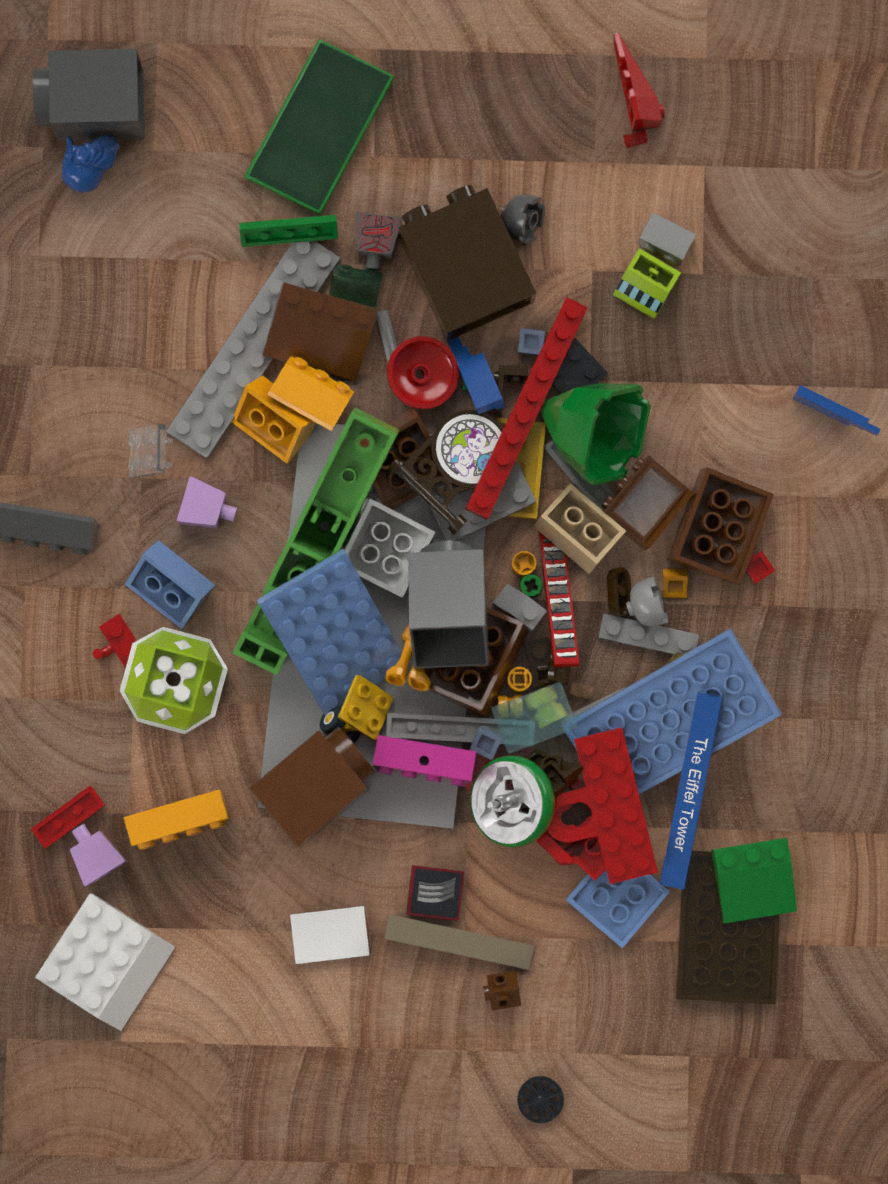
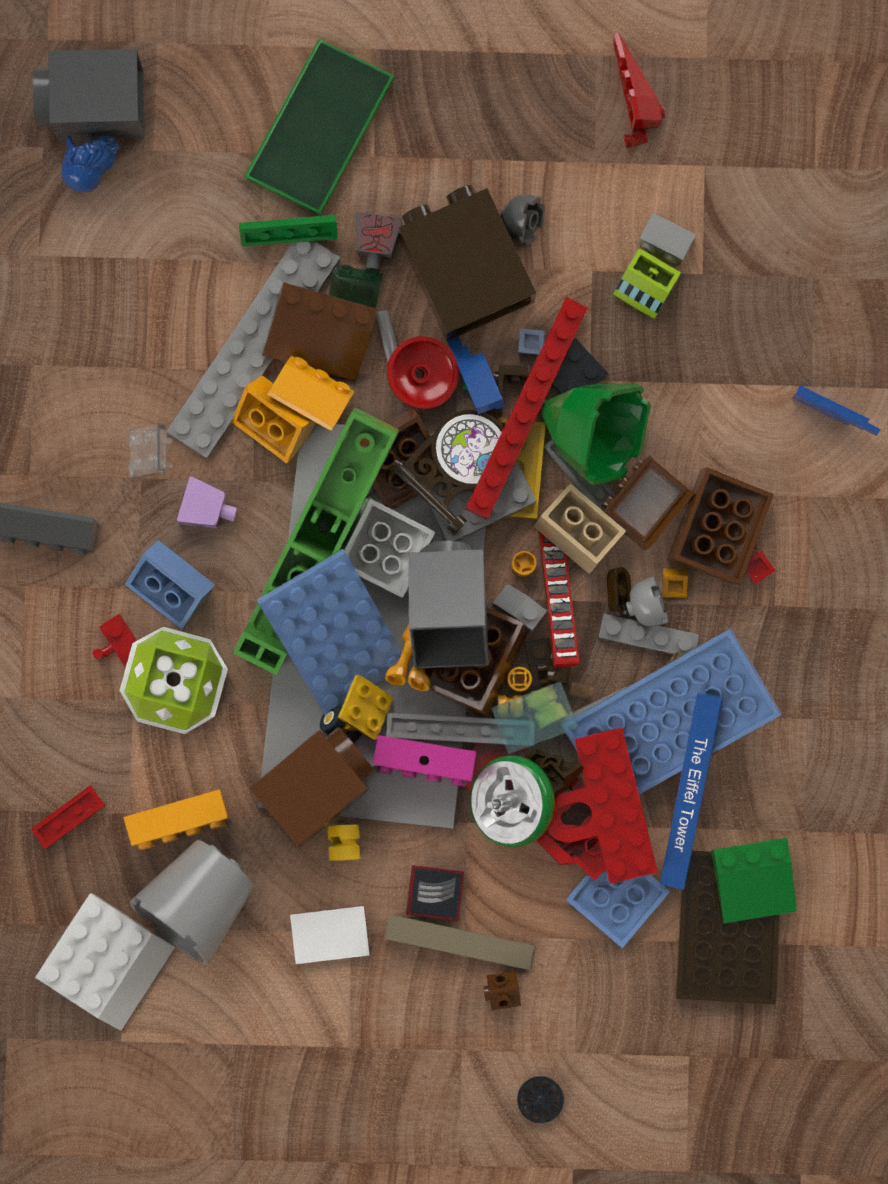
(94, 855): lavender torso -> none
(195, 900): none -> light grey cone
(343, 842): none -> yellow wheel
(486, 742): sand blue plate -> none
(538, 584): green bush -> none

